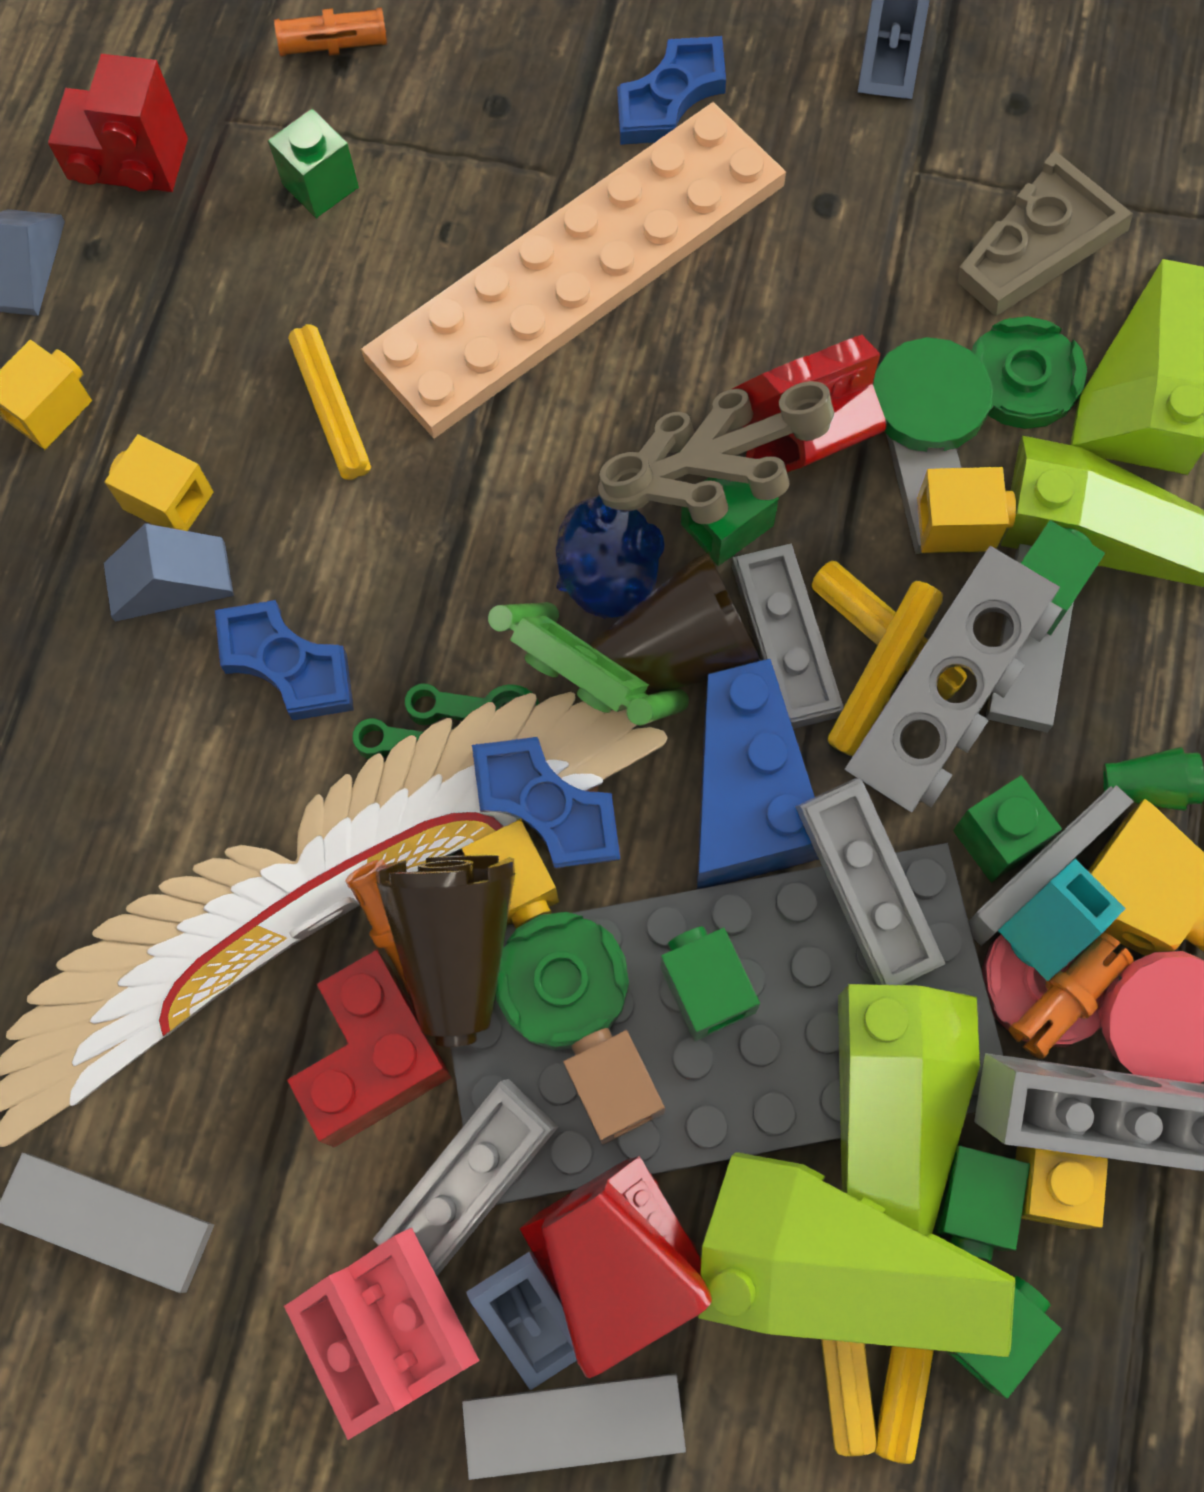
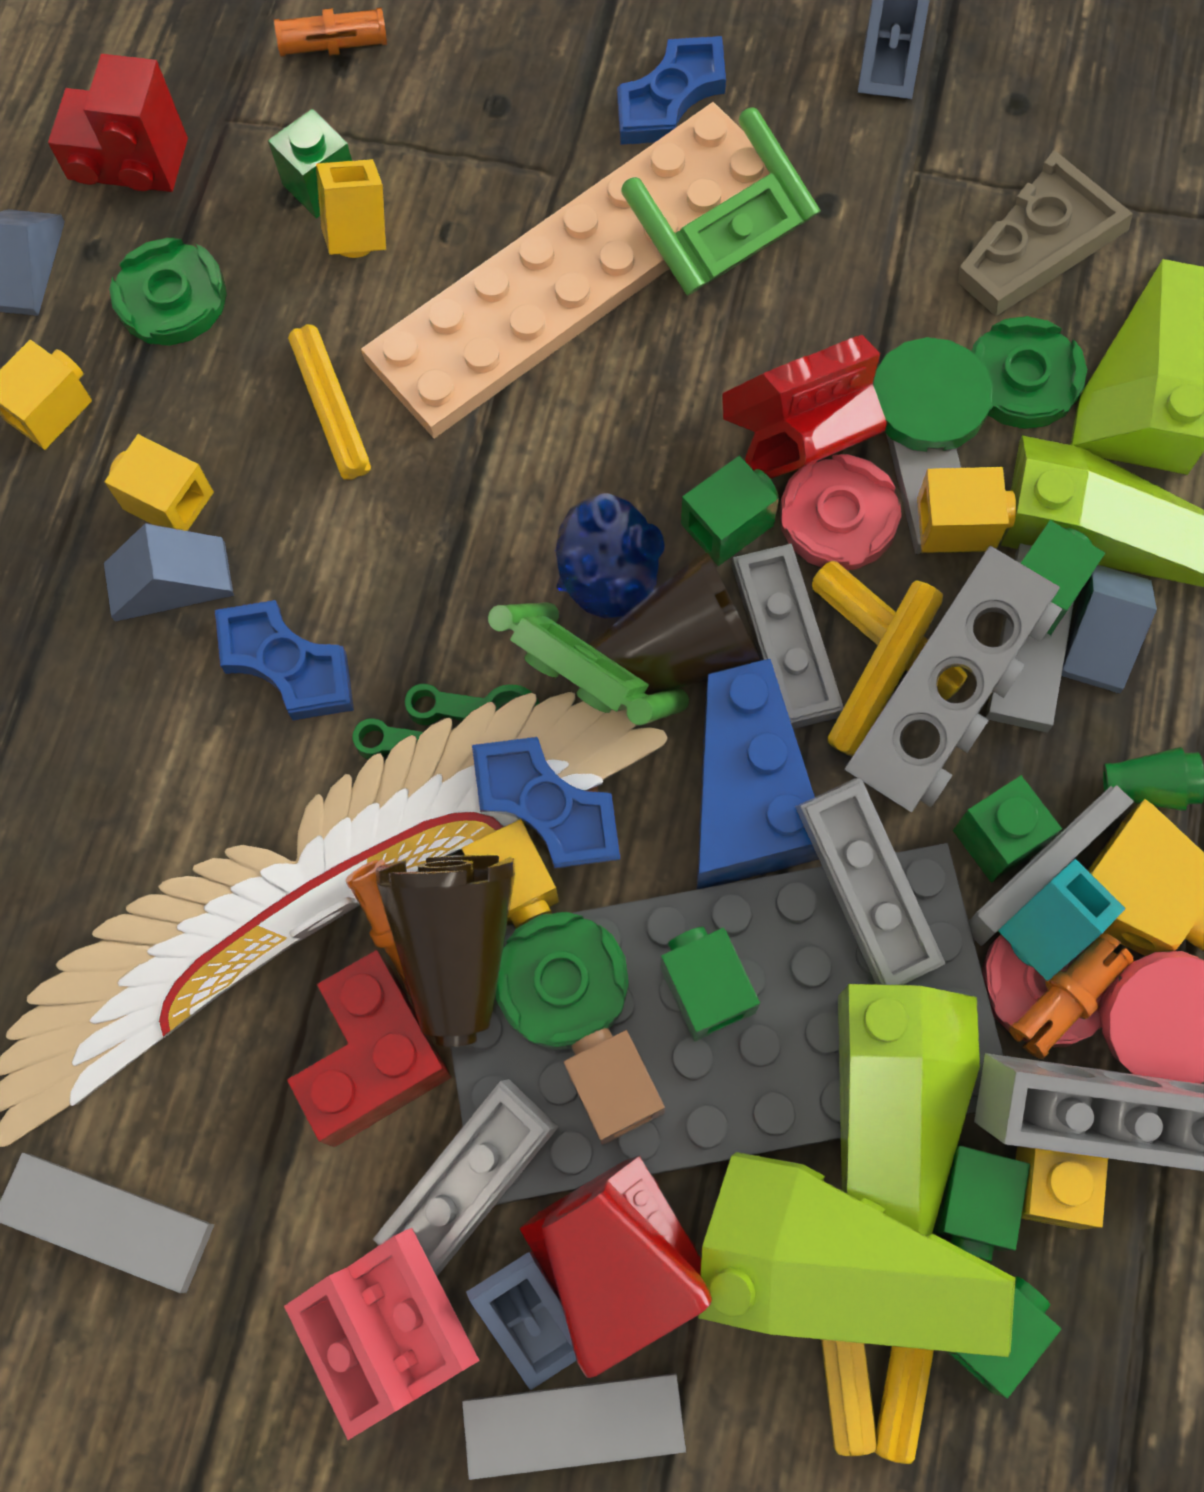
(168, 292): none -> green tile
(351, 207): none -> yellow brick
(641, 477): dark tan plant -> none
(736, 226): none -> bright green plate
(840, 512): none -> coral tile
(1109, 628): none -> sand blue slope

